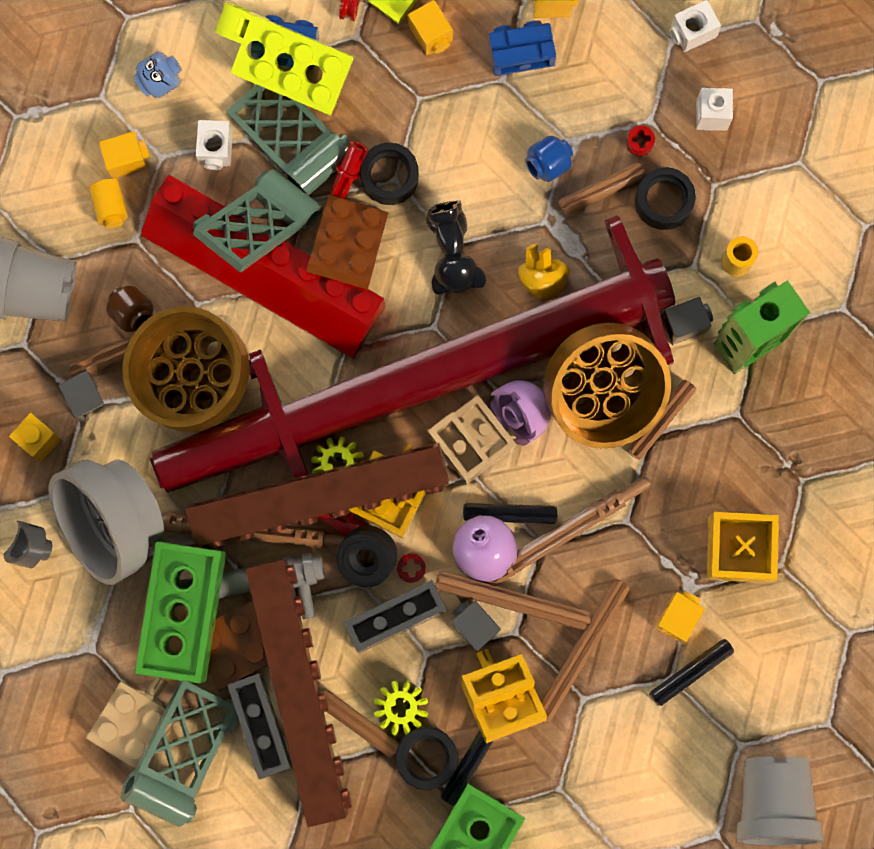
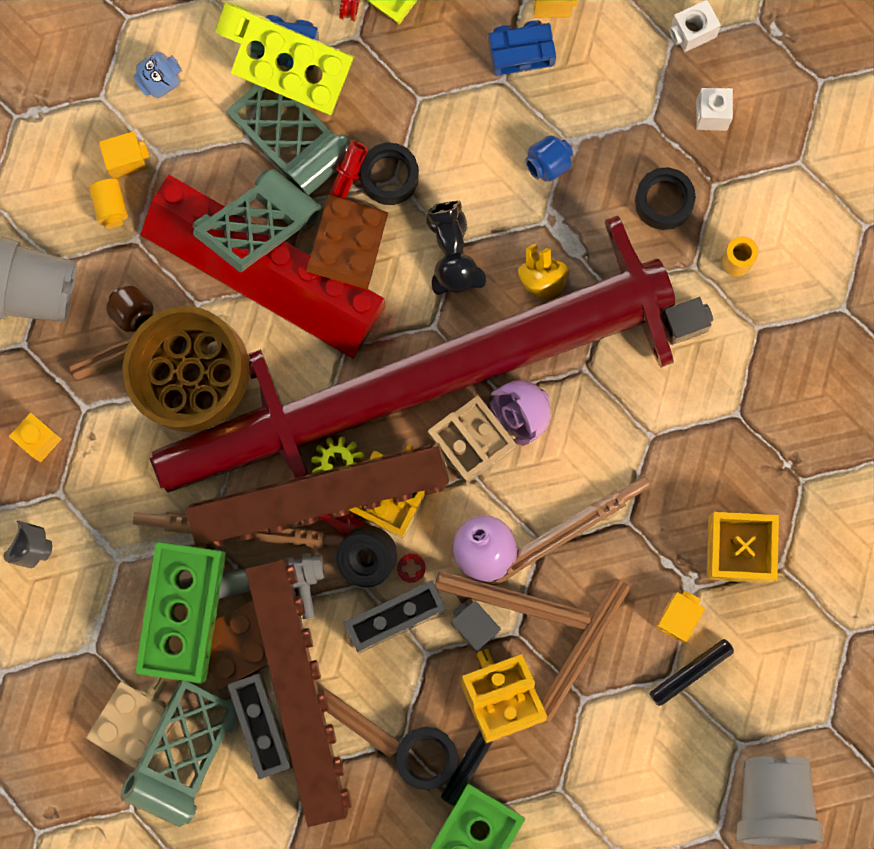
(81, 395): dark grey panel -> none
(106, 517): light grey wheel -> none
(209, 132): white brick -> none
(391, 702): neon yellow gear -> none
(430, 28): yellow brick -> none
(512, 513): black axle -> none
(602, 189): medium nougat axle -> none
(634, 147): red bush -> none
(639, 396): pearl gold wheel -> none
(675, 404): medium nougat axle -> none
(760, 325): bright green brick -> none

